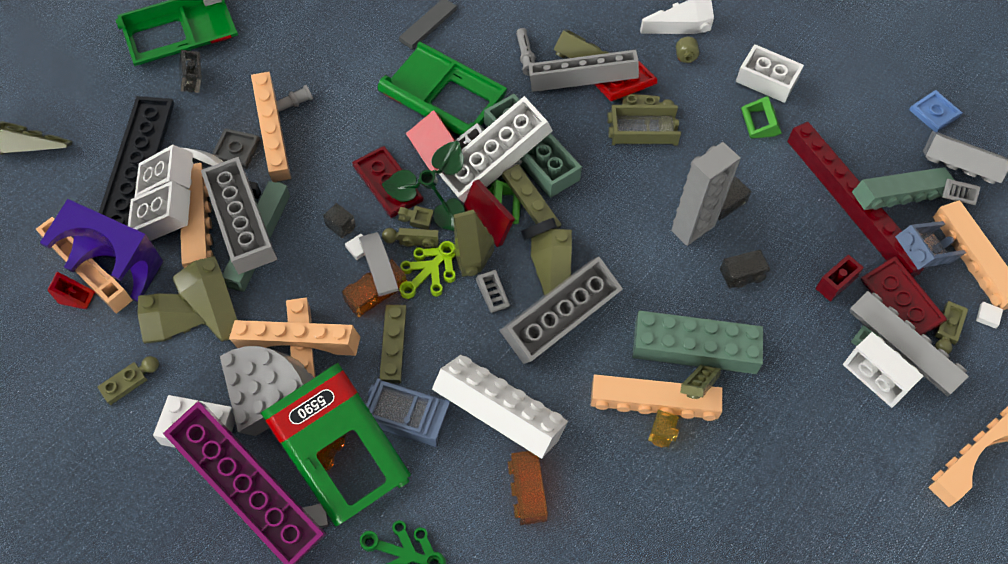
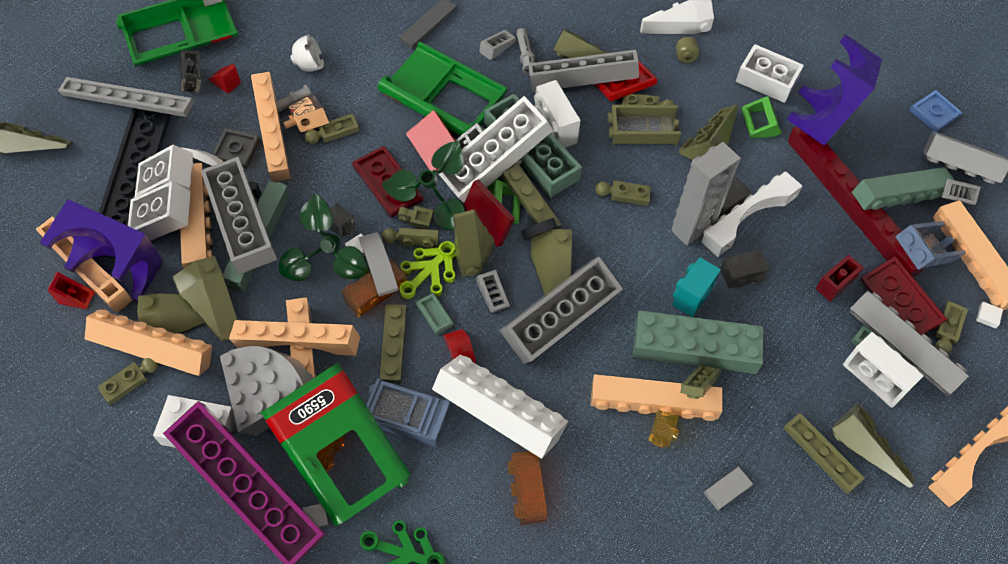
(126, 96): none -> light grey plate
(148, 342): none -> light nougat brick
(226, 78): none -> red slope
(306, 54): none -> white cylinder
(306, 114): none -> light nougat torso
(333, 130): none -> olive plate
(349, 261): none -> dark green plant
(434, 314): none -> sand green tile
(459, 344): none -> red slope
(496, 45): none -> light grey slope
(559, 113): none -> white brick
(625, 192): none -> olive plate
(695, 286): none -> teal brick
(711, 135): none -> olive wedge
(728, 488): none -> light grey tile
(778, 192): none -> white arch
(823, 453): none -> olive plate
(839, 103): none -> dark purple piece
(859, 434): none -> wedge

